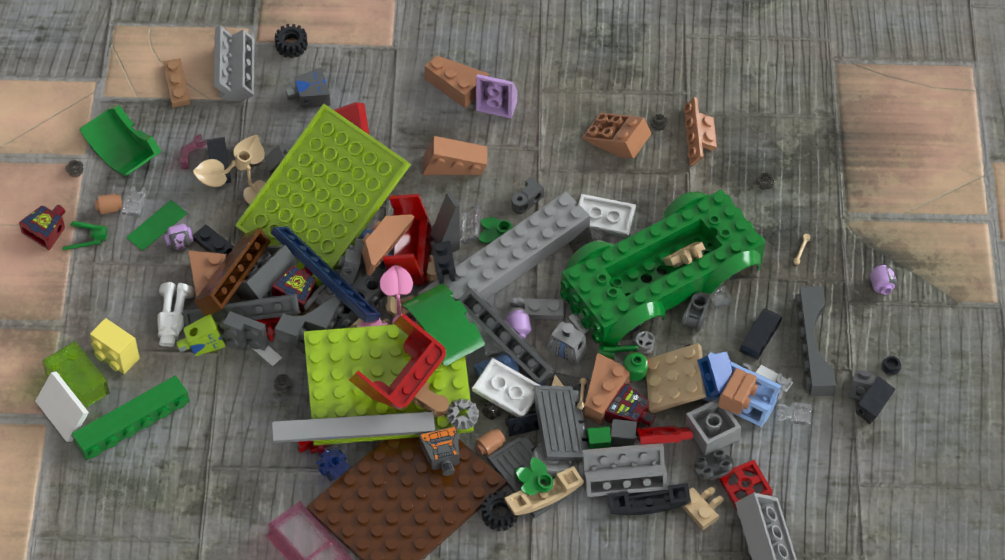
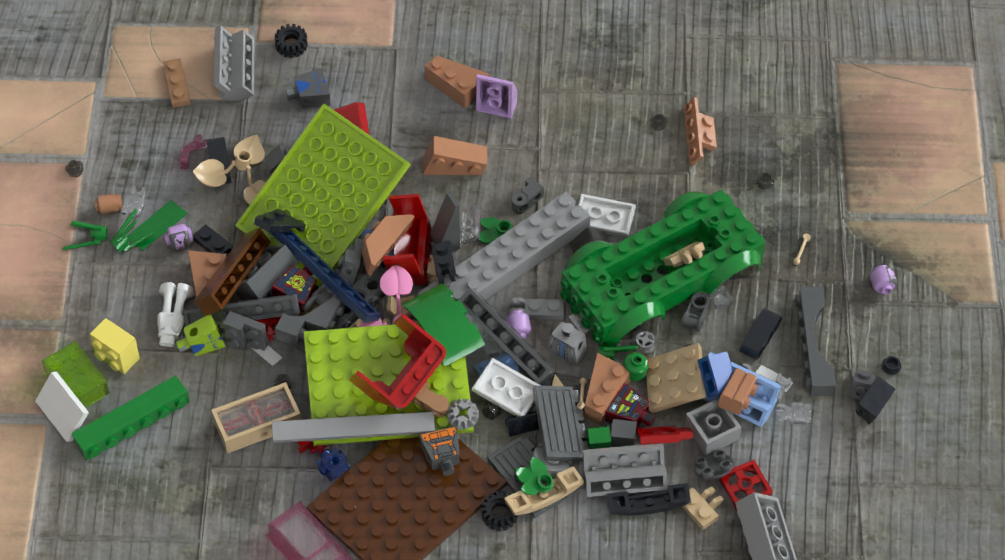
(44, 225): dark red torso -> none
(118, 142): green panel -> none
(120, 240): none -> green plant
(251, 417): none -> brick
(278, 222): none -> black wing
(490, 442): nougat brick -> none
(618, 134): nougat slope -> none

